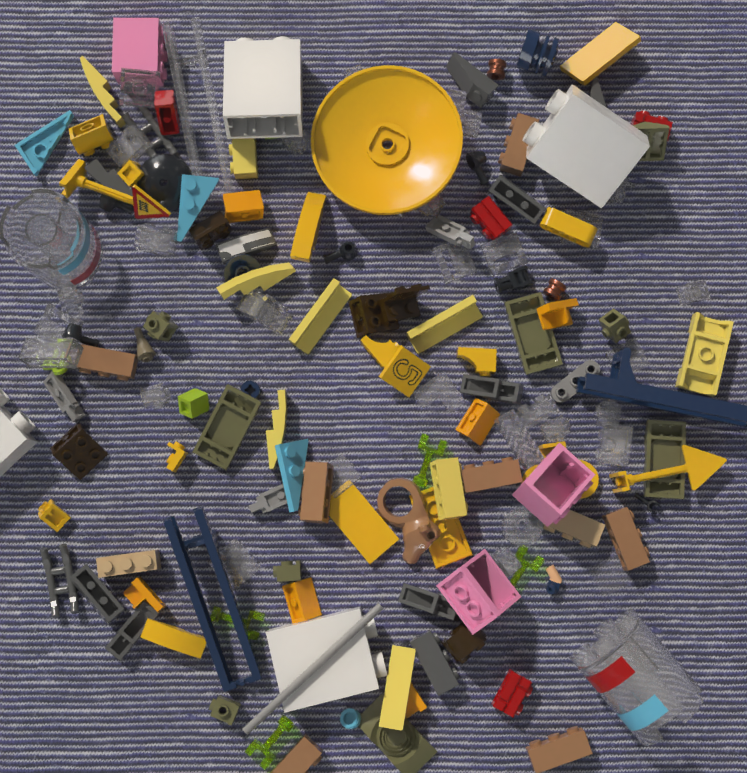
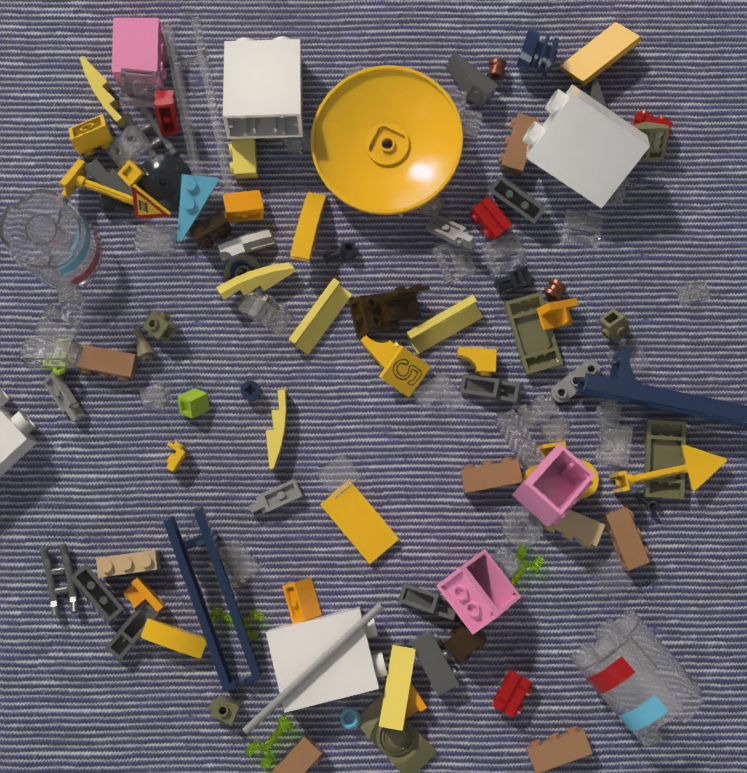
(39, 145): medium azure wing -> none
(53, 515): yellow bracket -> none
(75, 331): black bar -> none
(78, 451): dark brown bracket -> none
(227, 427): olive slope -> none
(288, 571): olive brick -> none
(291, 462): medium azure wing -> none
(316, 492): medium nougat brick -> none
(416, 526): medium nougat animal -> none
(421, 479): clear neon green bar -> none
(448, 488): light yellow brick -> none
(452, 541): yellow tile -> none
(475, 160): black bar -> none
(478, 421): light orange panel -> none
(555, 580): arm -> none
(568, 227): yellow beam -> none
(704, 355): light yellow piece -> none

